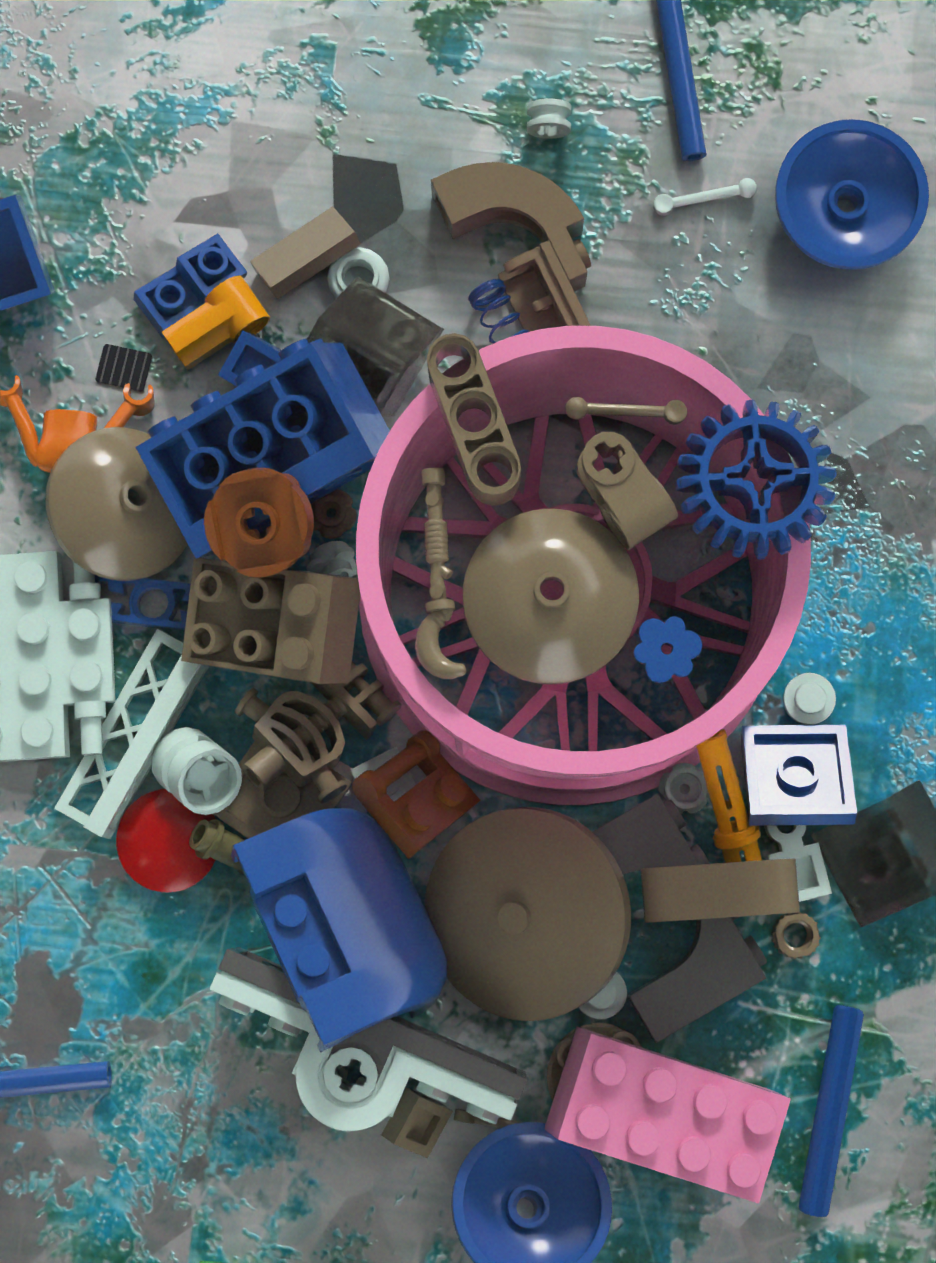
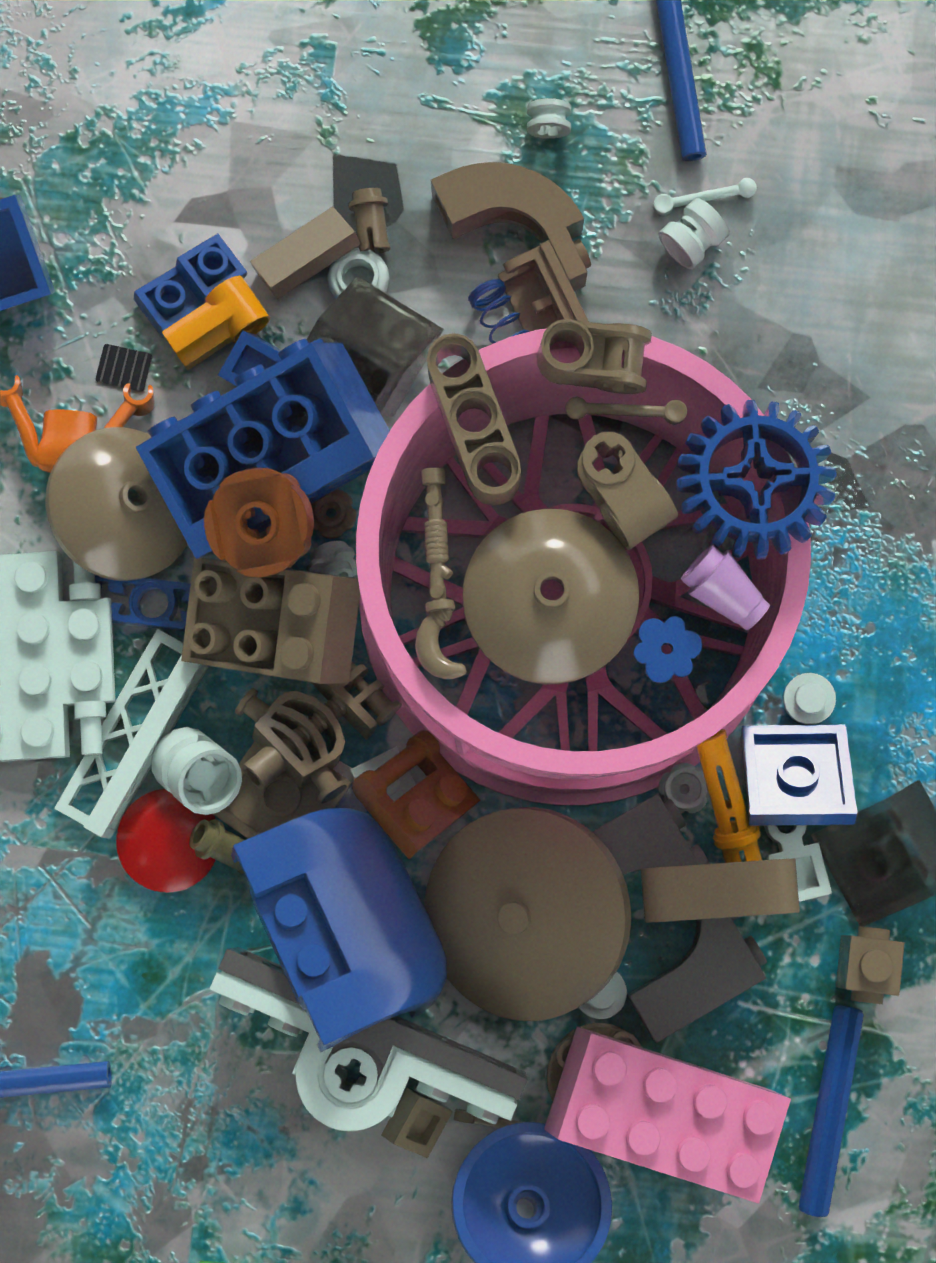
(370, 219): none -> dark tan pin
(600, 355): none -> dark tan piece
(694, 233): none -> light aqua wheel
(725, 587): none -> lavender cone
(810, 943): dark tan axle -> none
(855, 164): blue dish -> none
(870, 965): none -> dark tan brick

